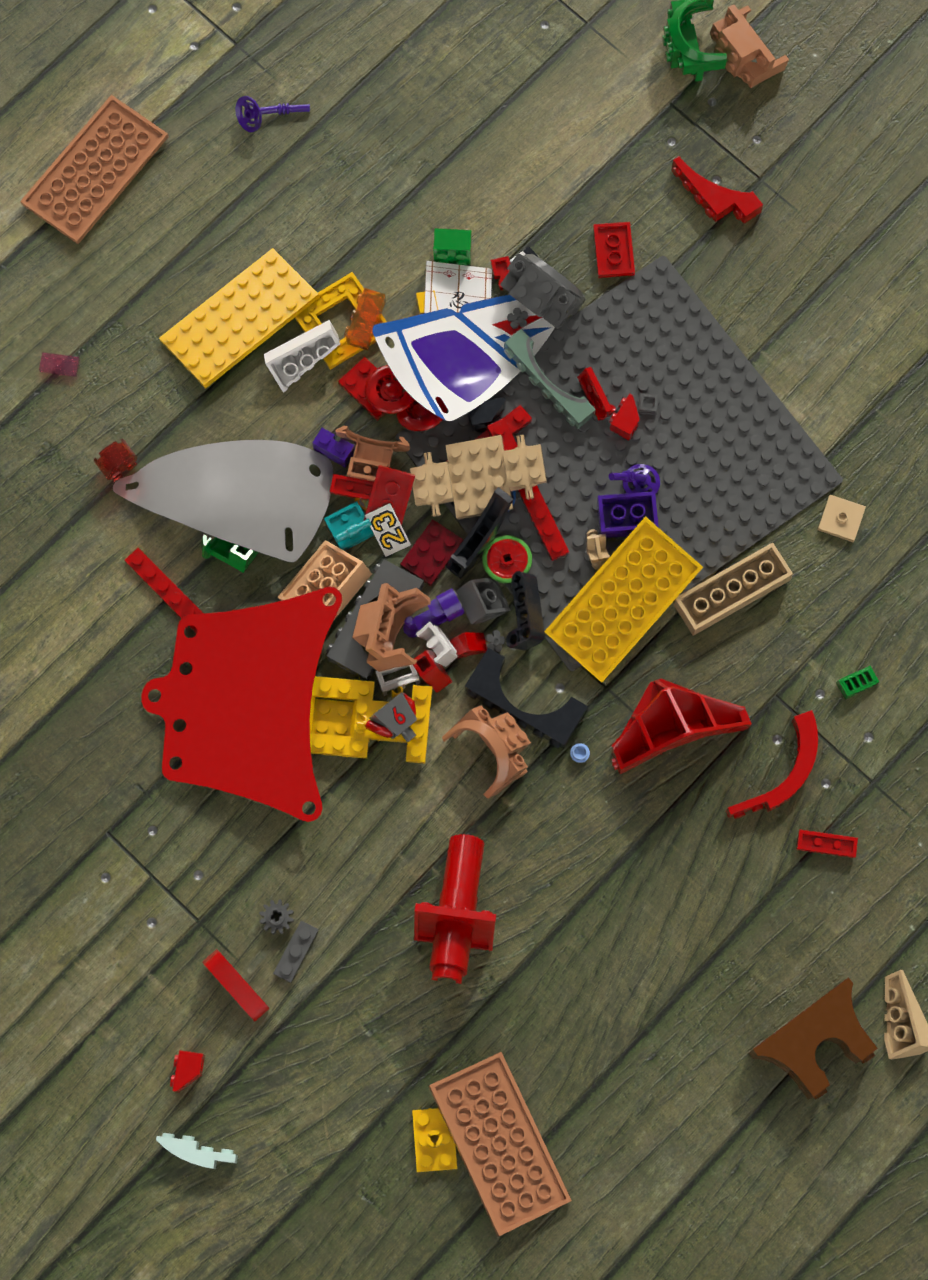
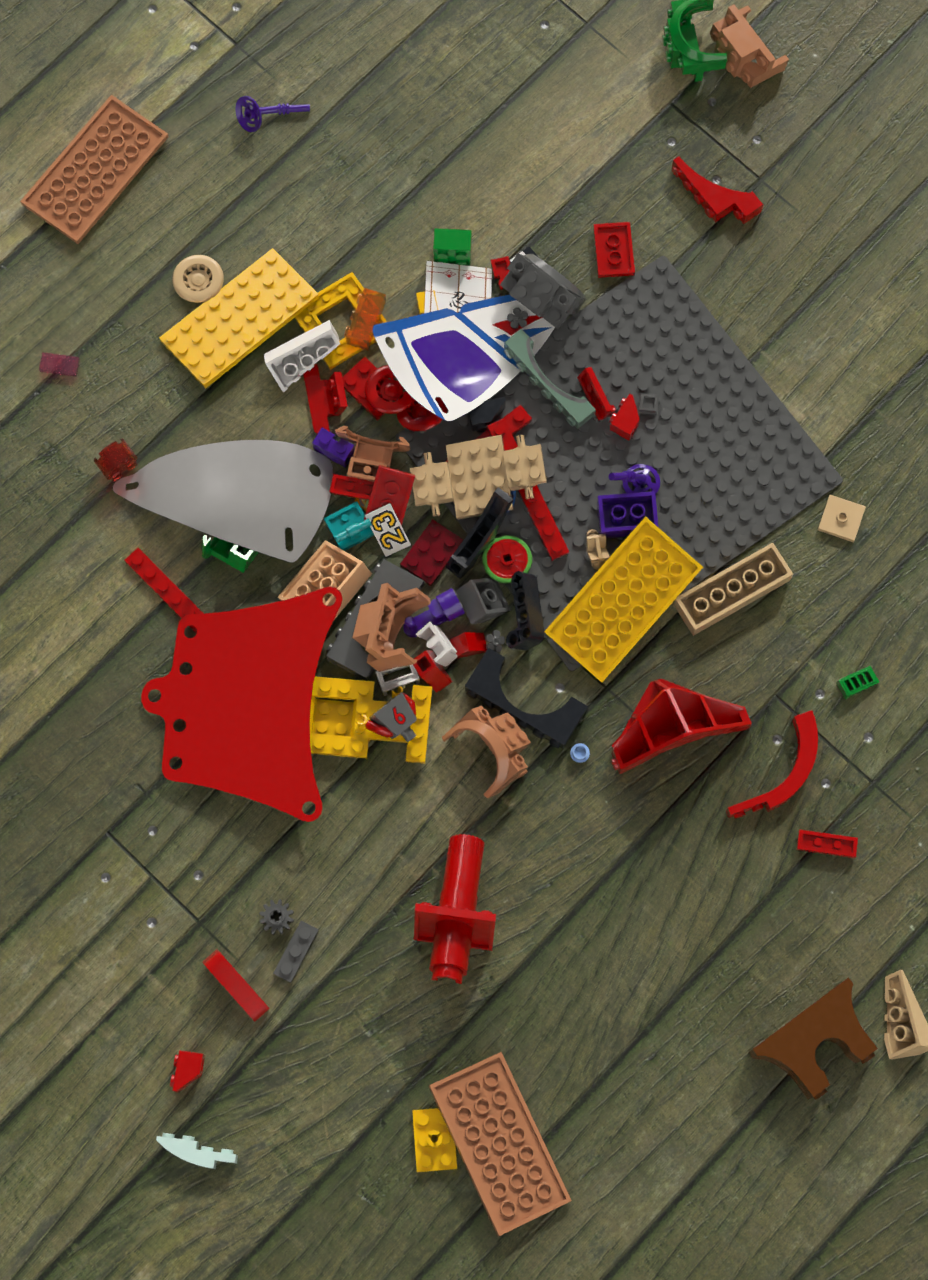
(199, 281): none -> tan wheel
(325, 397): none -> red plate

